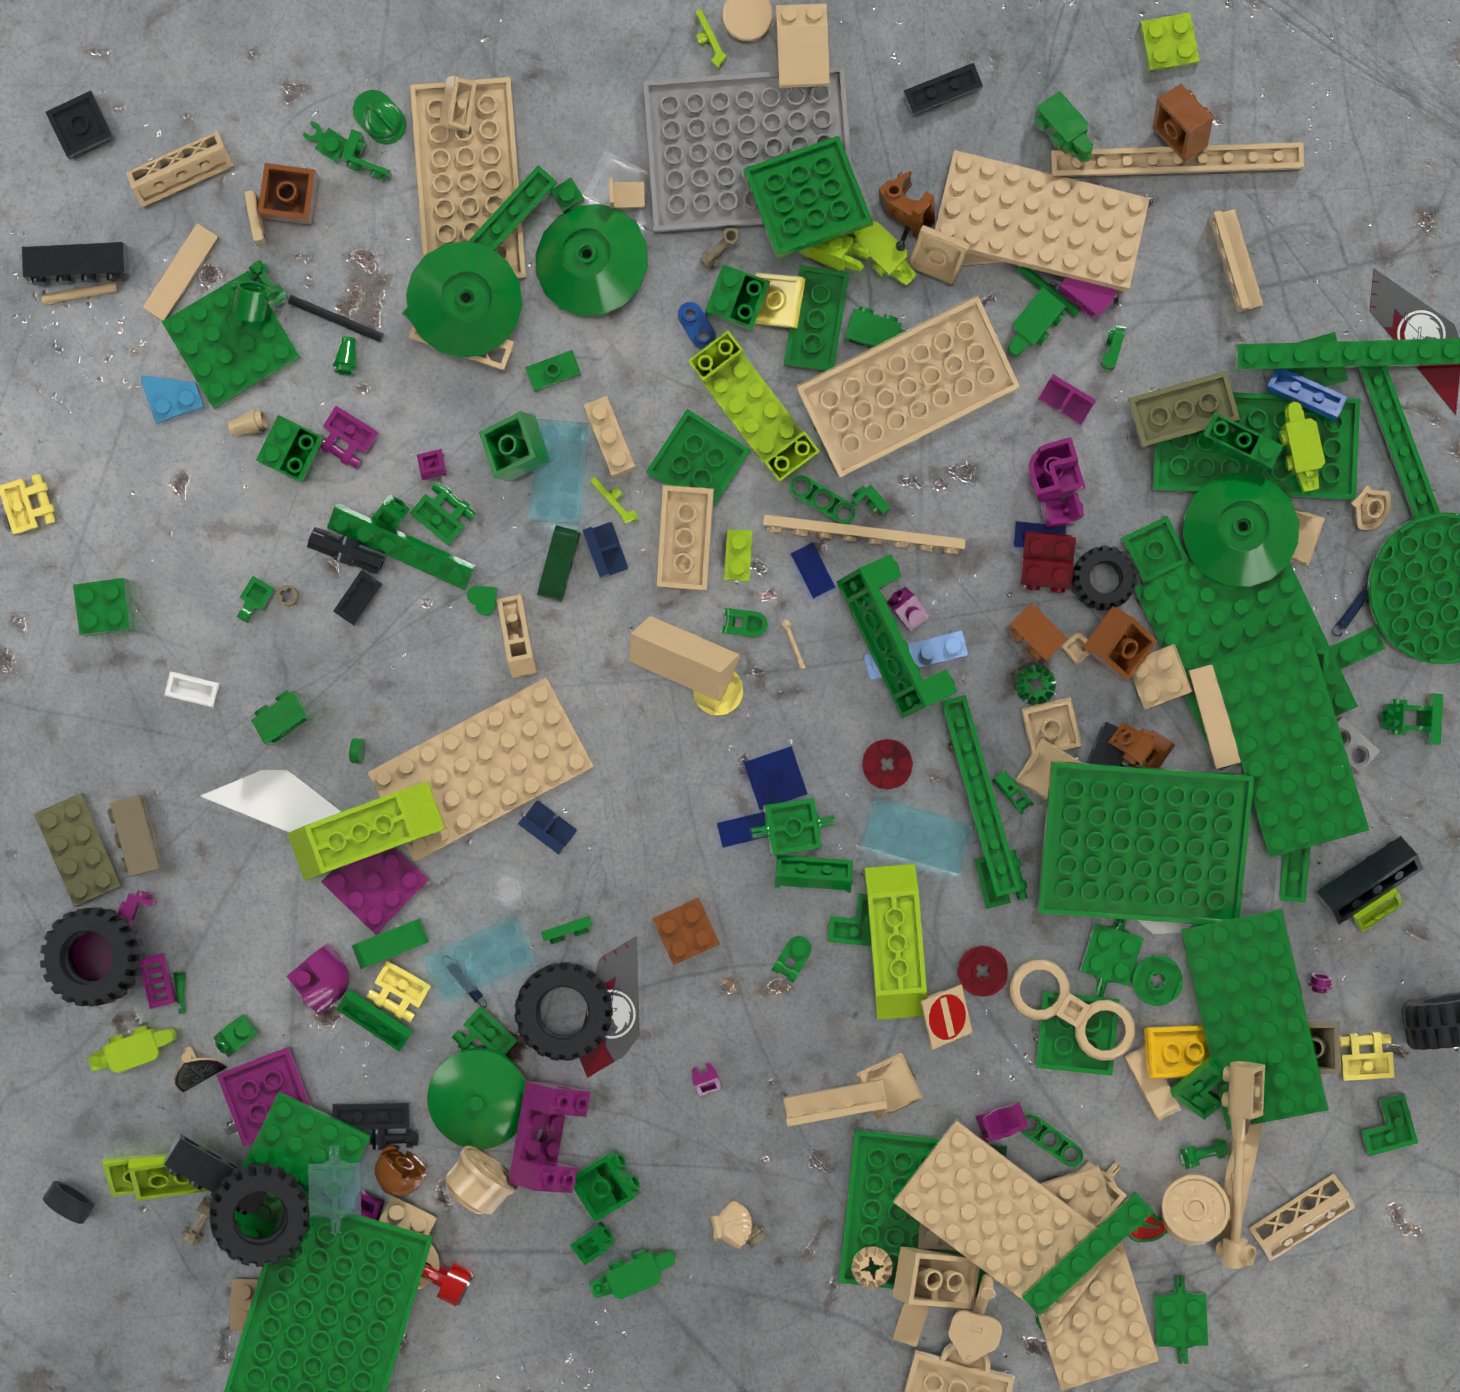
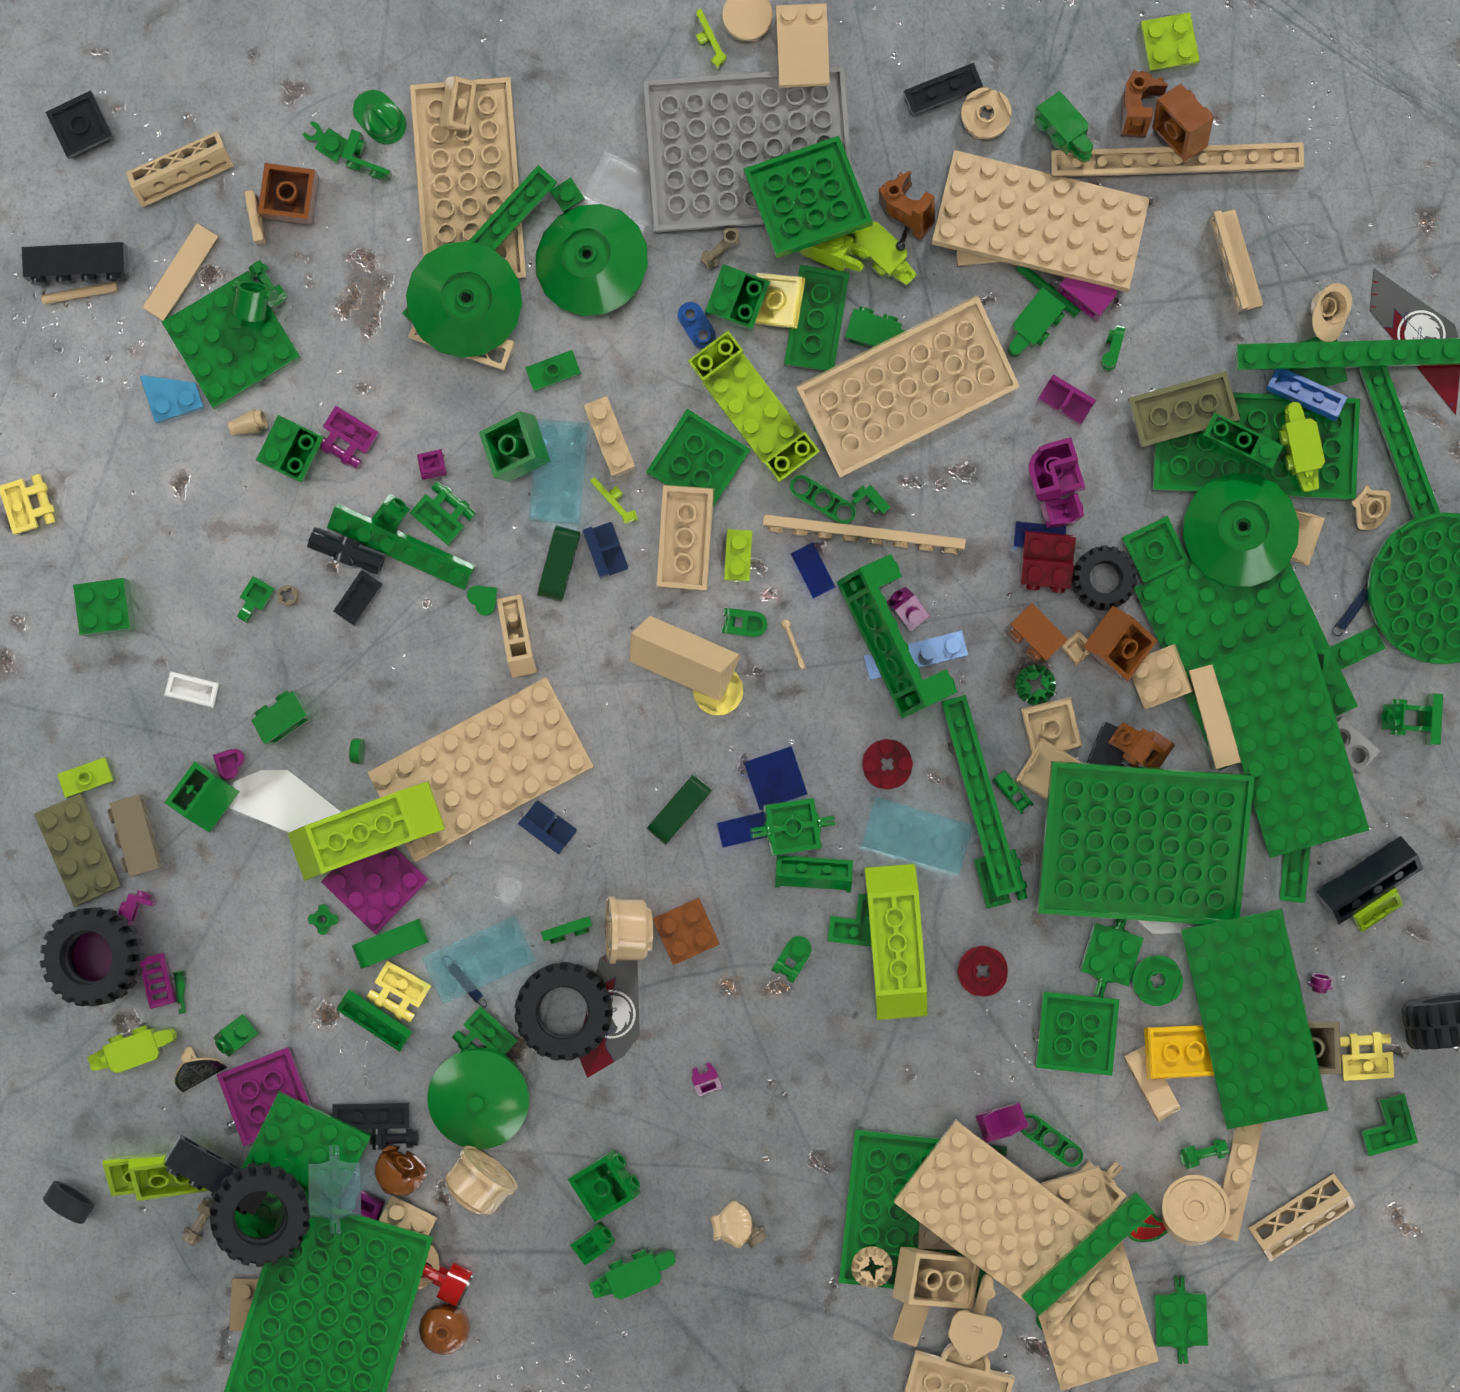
(85, 777): none -> lime plate
(202, 796): none -> green slope
(228, 763): none -> magenta tile
(315, 919): none -> green plate
(321, 979): magenta brick -> none
(335, 318): black bar -> none
(345, 358): green cone -> none
(444, 1328): none -> dark orange cylinder
(535, 1160): magenta plate -> none
(626, 194): tan bracket -> none
(627, 929): none -> tan wheel
(679, 809): none -> dark green beam
(835, 1102): tan fence -> none
(898, 1082): tan piece -> none
(938, 254): tan tile -> none
(946, 1016): piece -> none
(991, 100): none -> tan plate
(1072, 1010): tan bar -> none
(1136, 116): none -> dark orange tile
(1195, 1089): green plate -> none
(1244, 1103): tan bar -> none
(1330, 311): none -> tan piece

